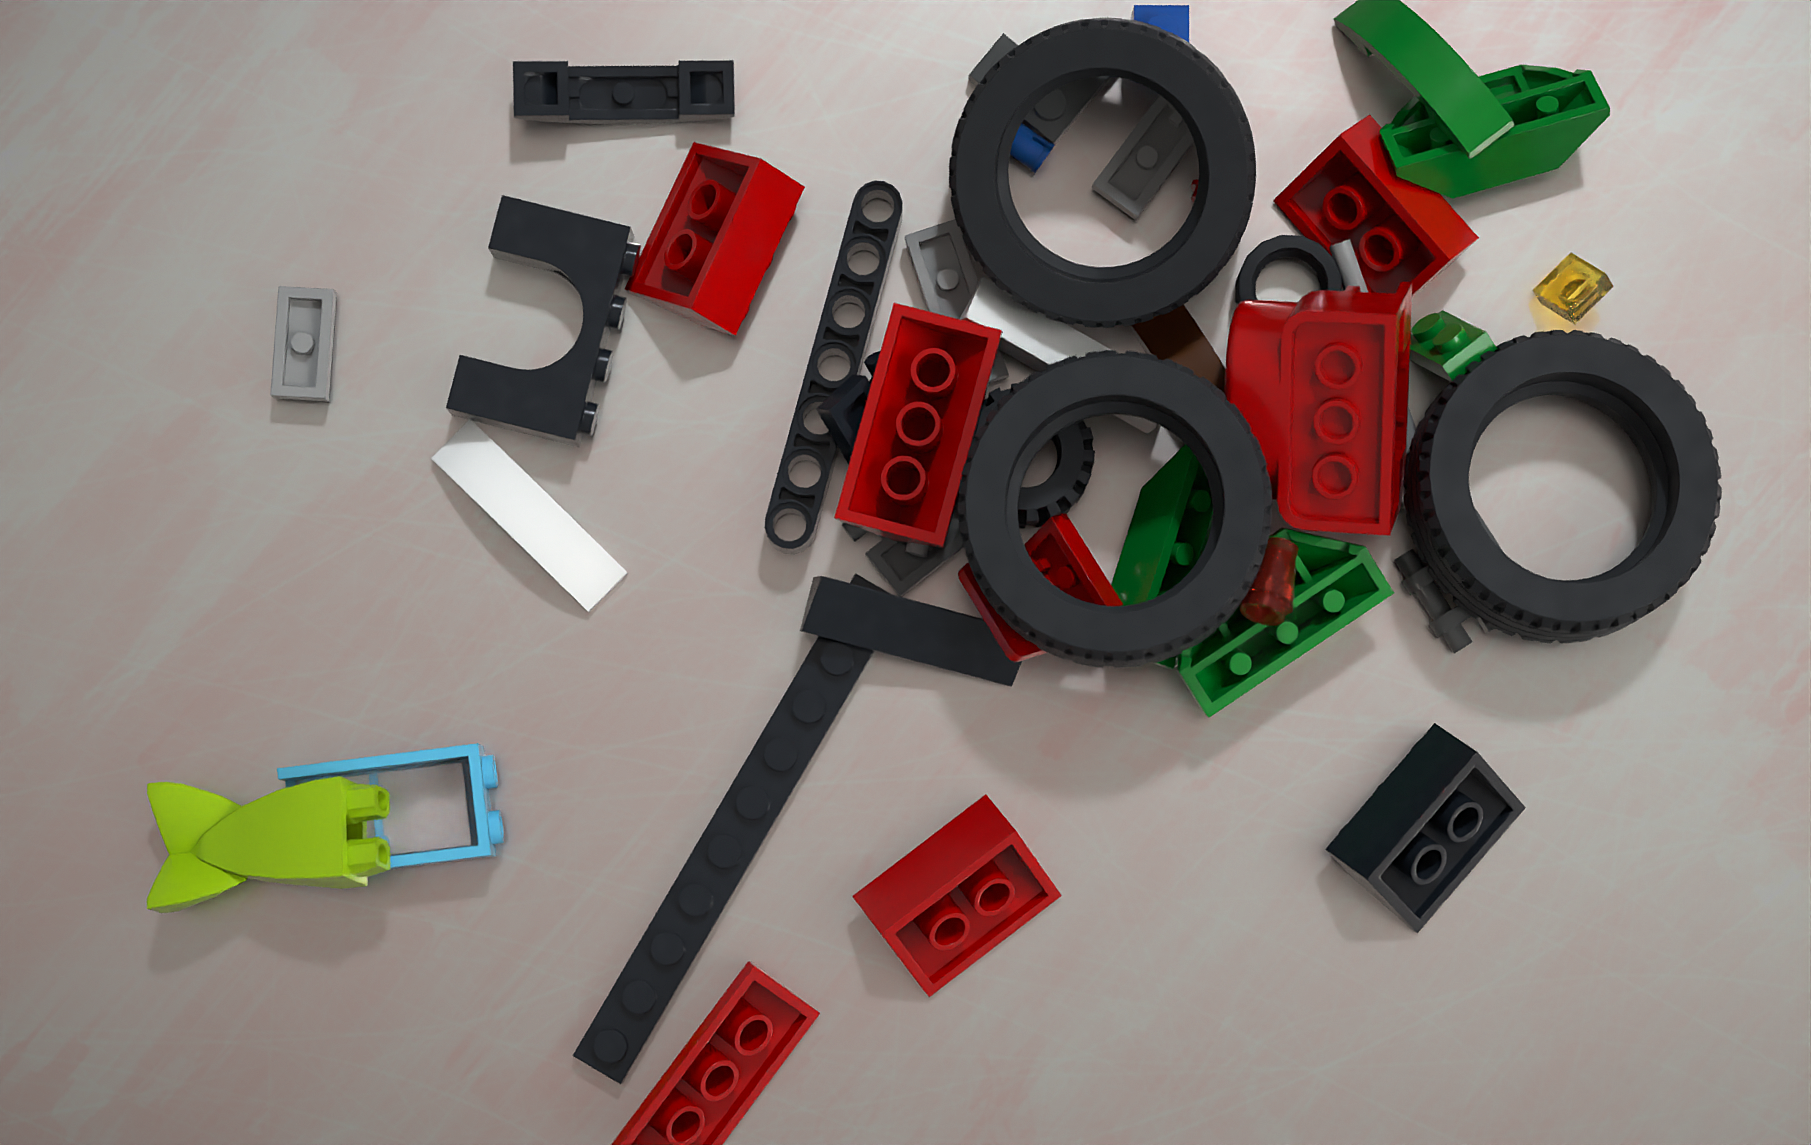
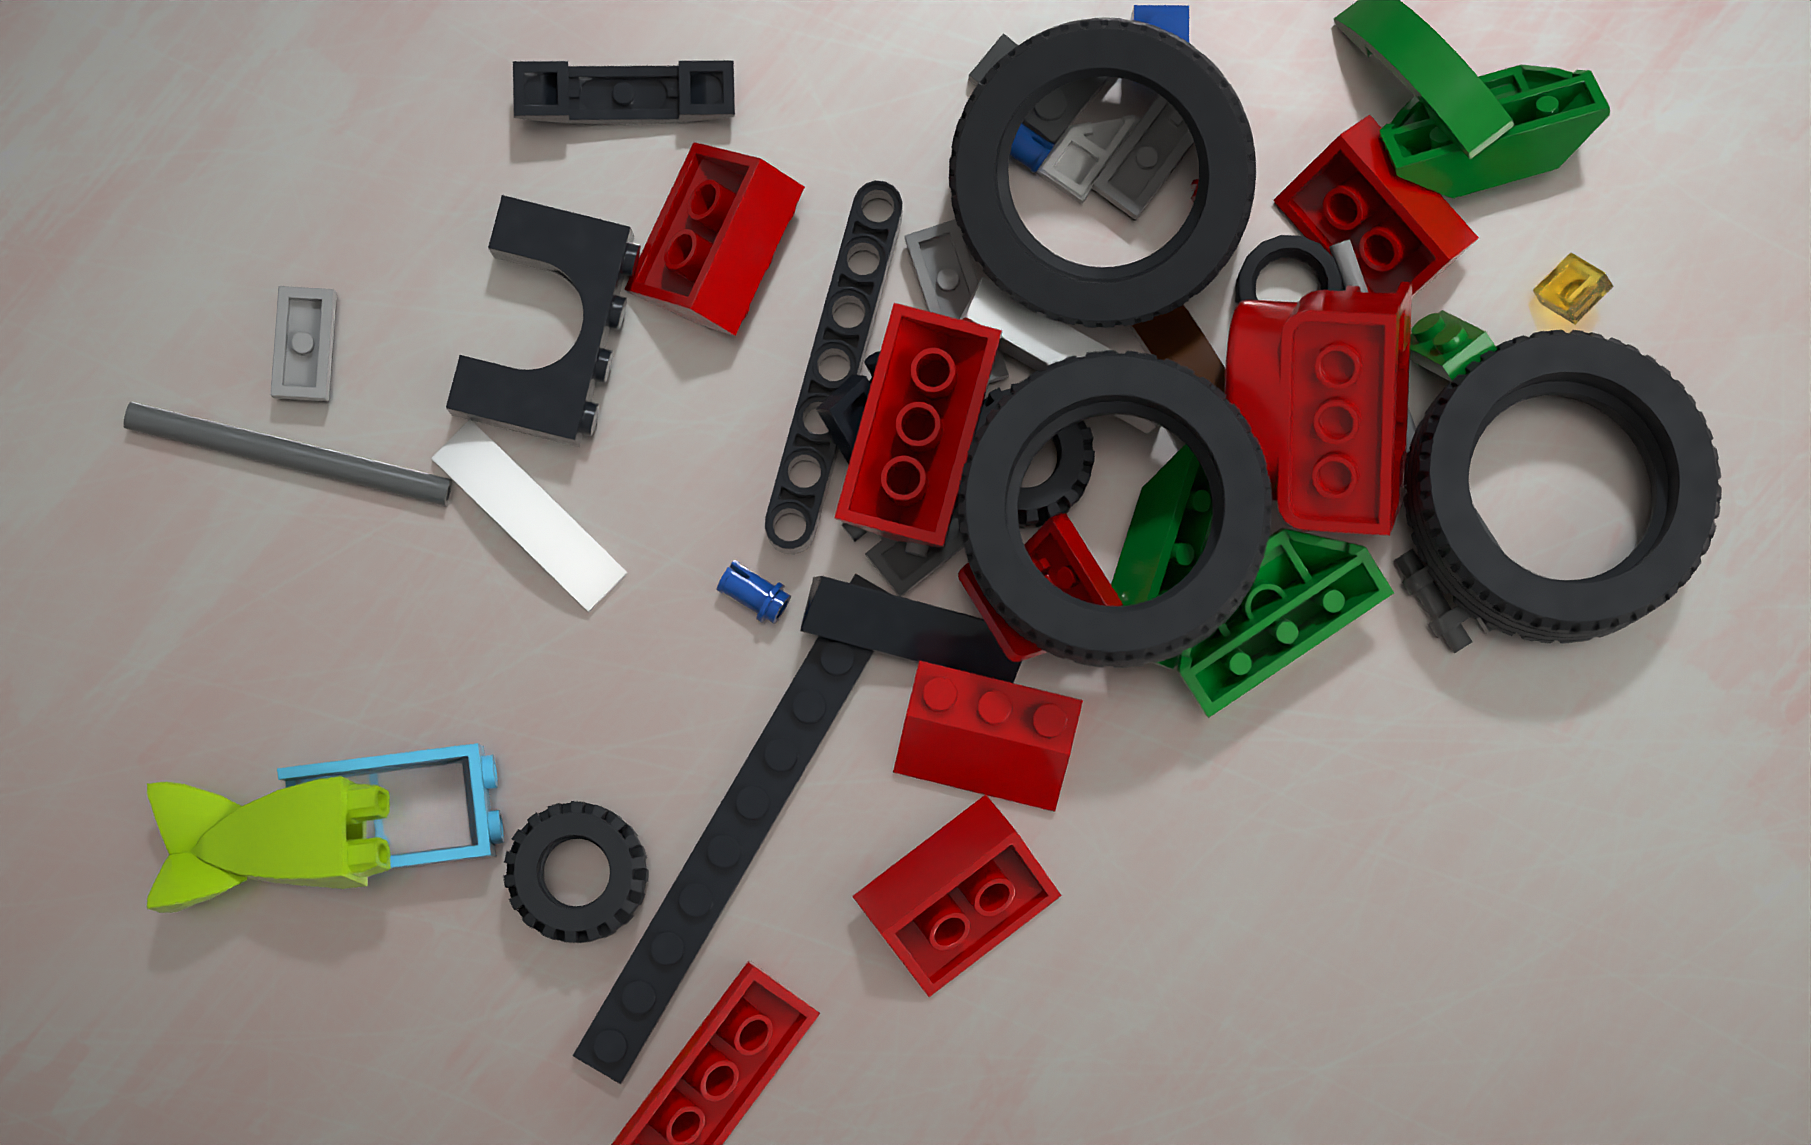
(287, 453): none -> dark grey piece
(527, 863): none -> black tyre
(754, 592): none -> blue pin
(987, 736): none -> red slope
(1084, 154): none -> white tile
(1273, 588): clear red cone -> none
(1426, 827): black slope -> none

